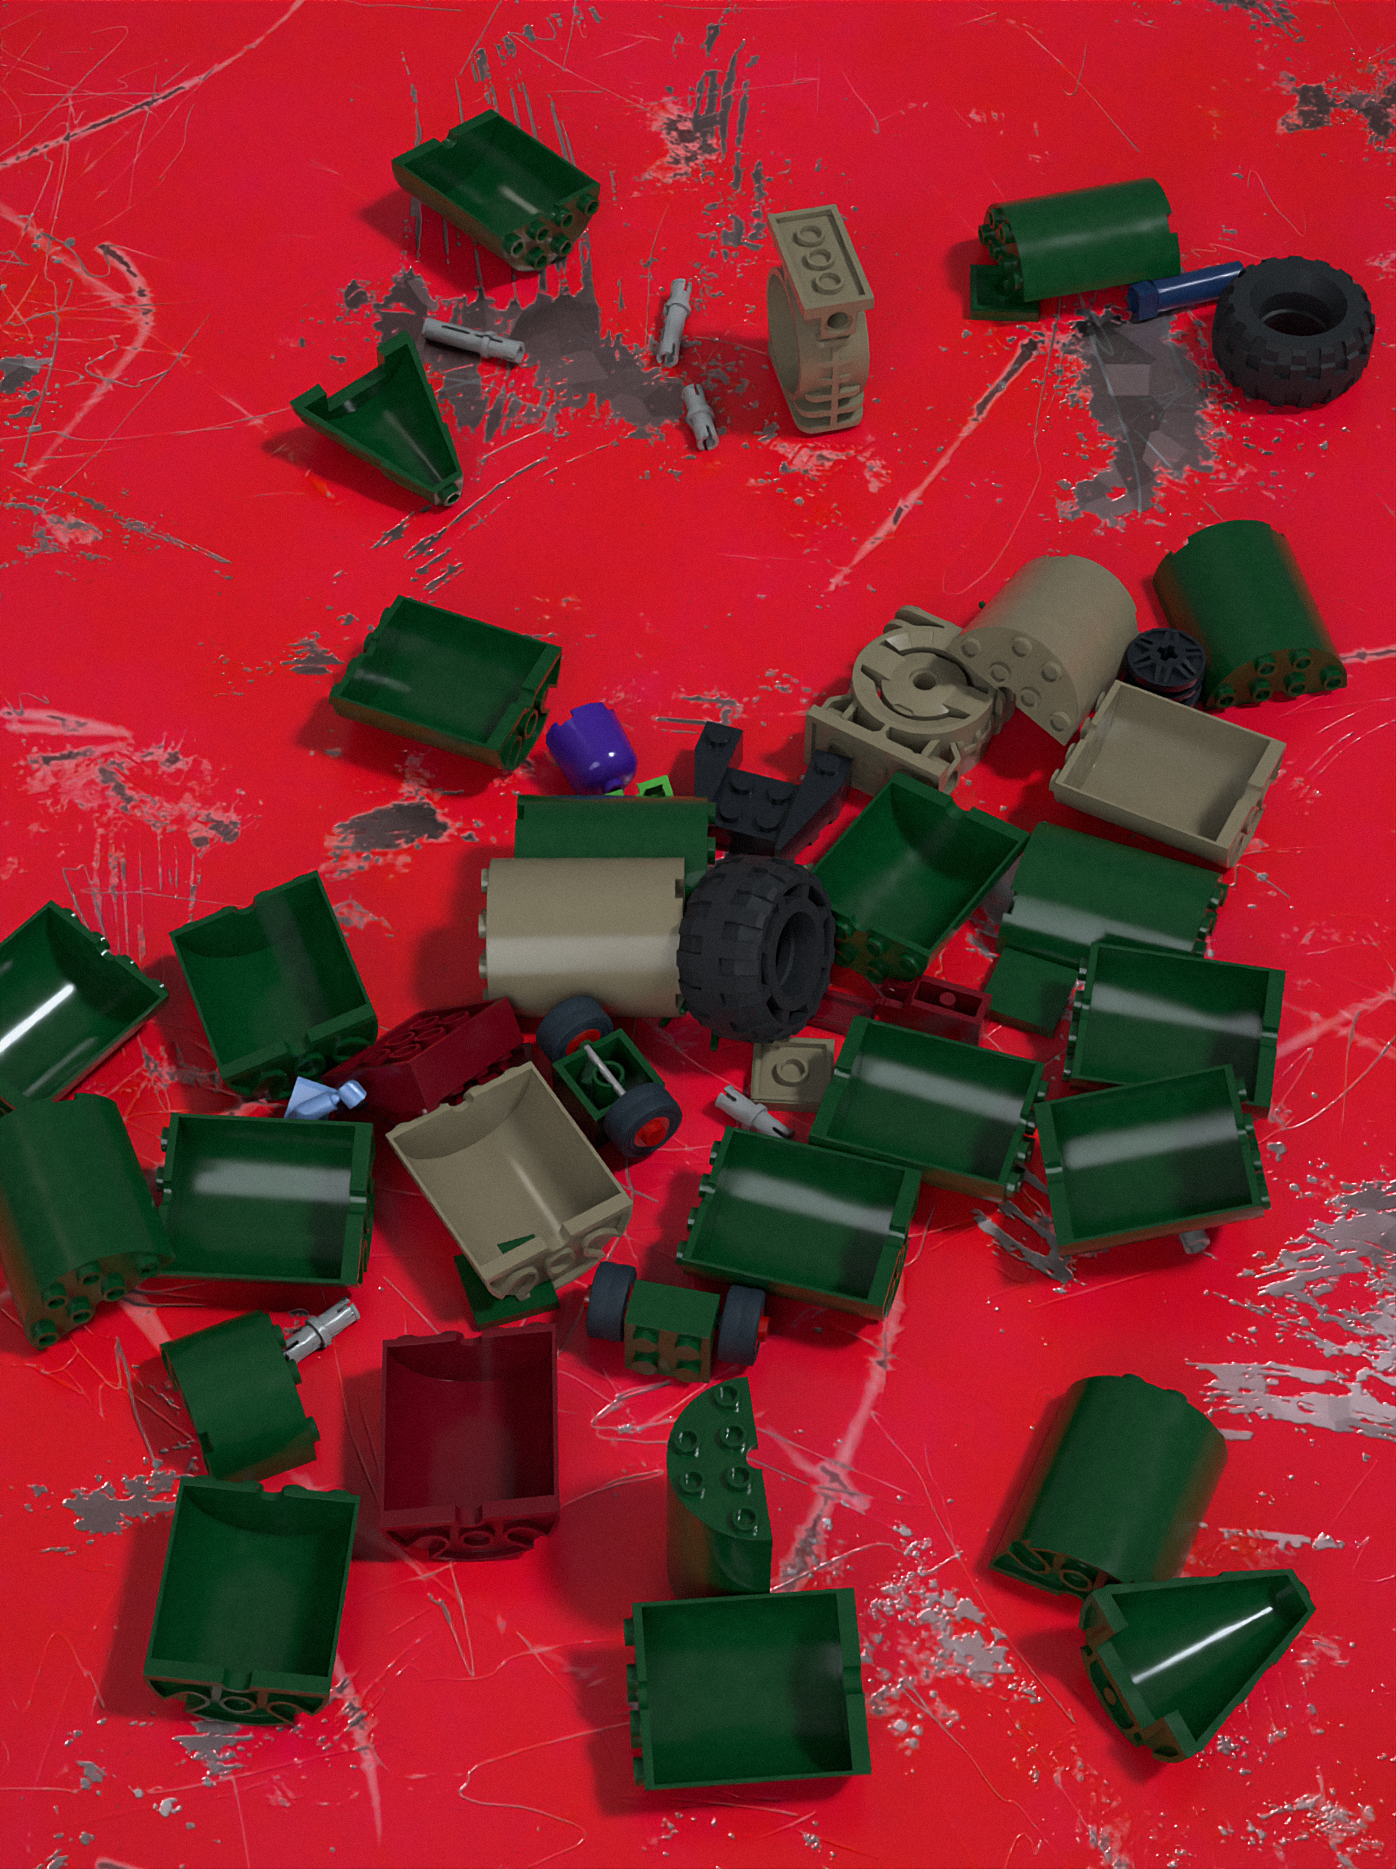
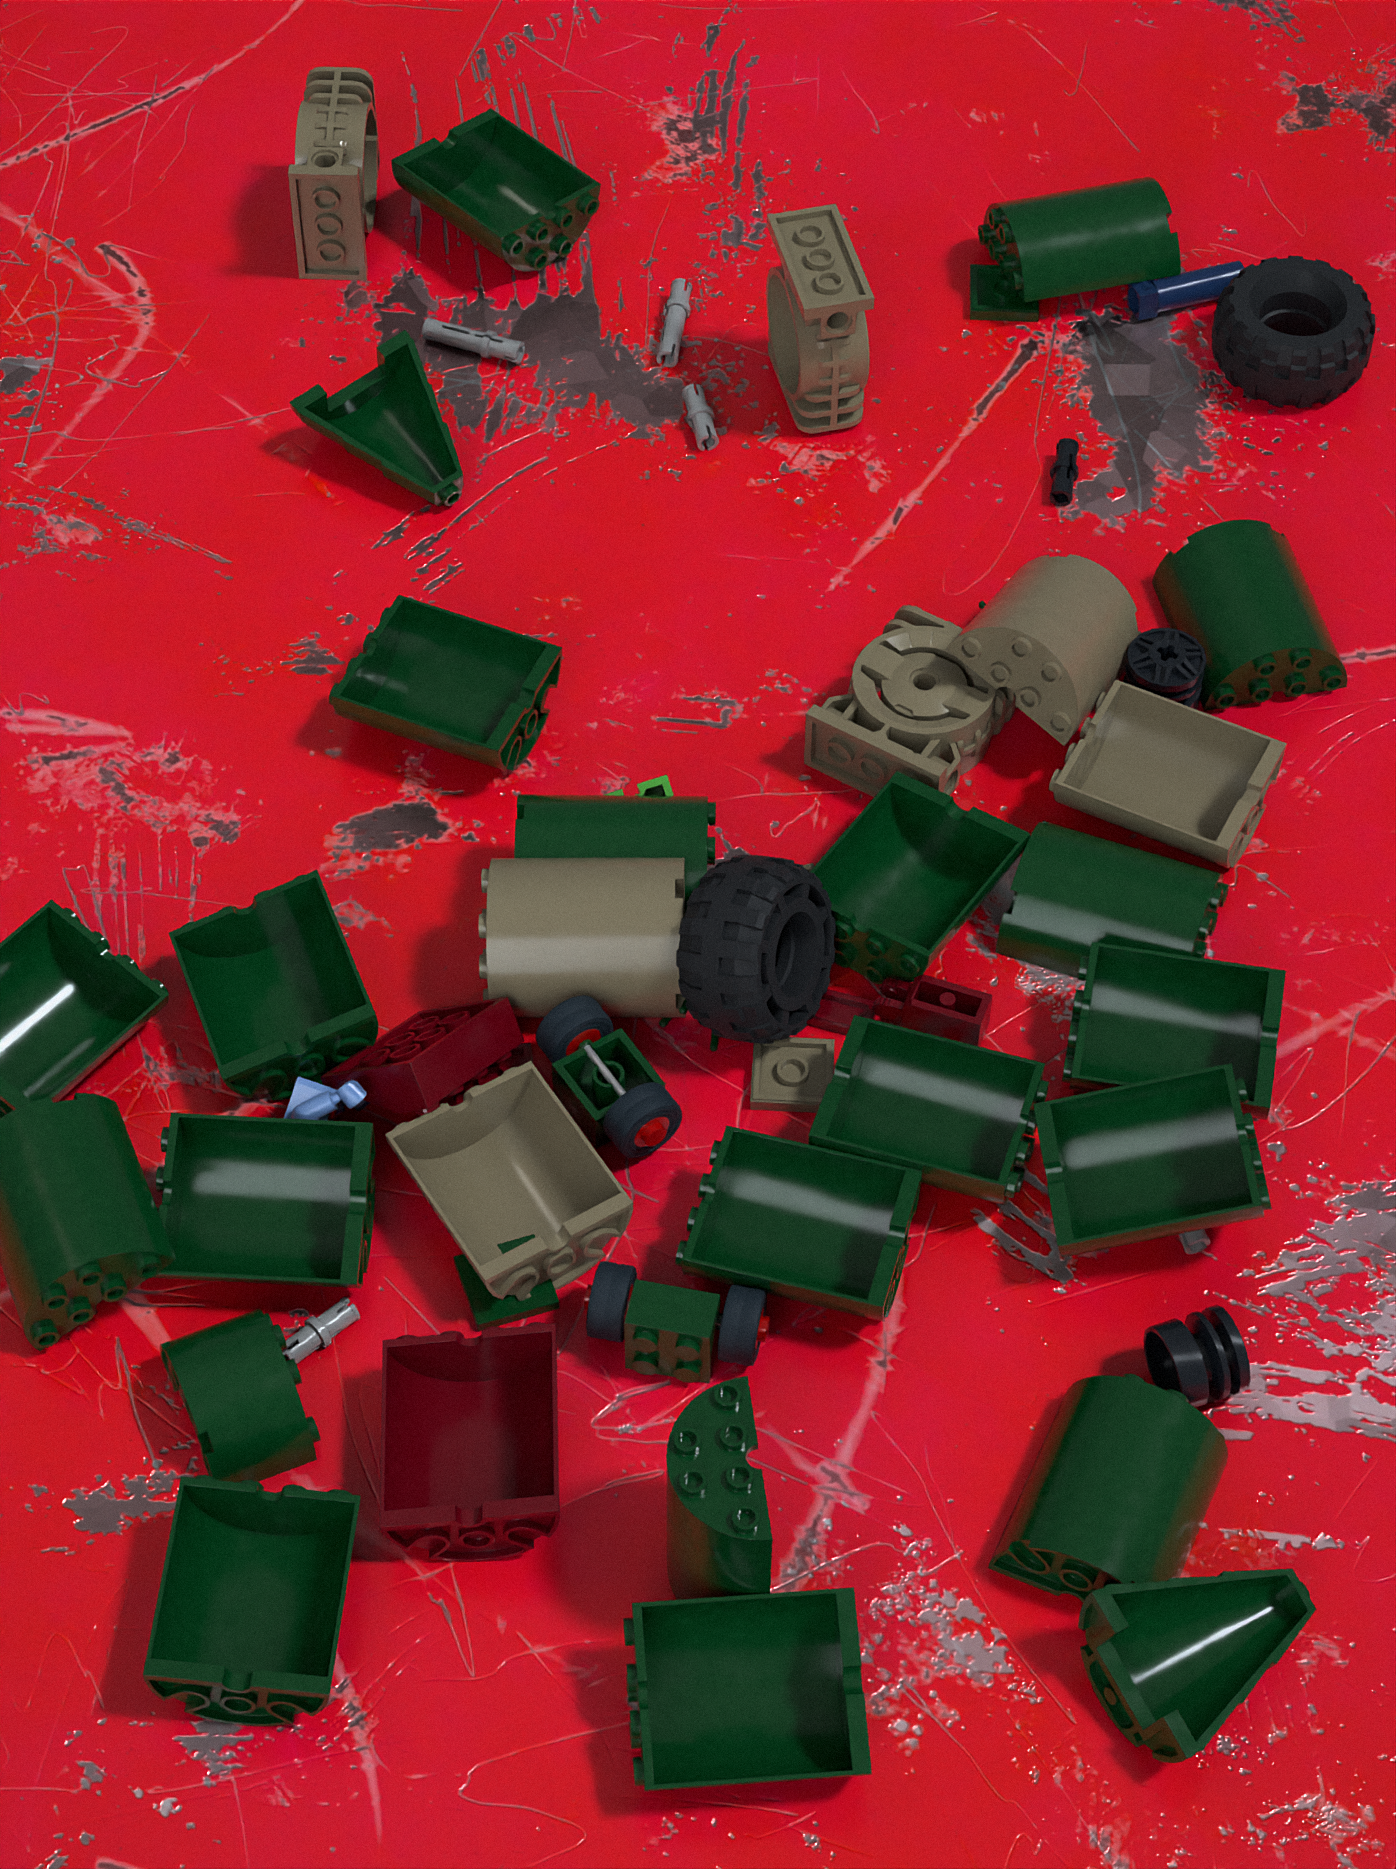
(335, 173): none -> dark tan brick
(593, 750): dark purple cylinder -> none
(751, 1116): light grey pin -> none
(764, 813): black wedge -> none
(1030, 992): dark green tile -> none
(1064, 472): none -> black pin
(1198, 1356): none -> black wheel

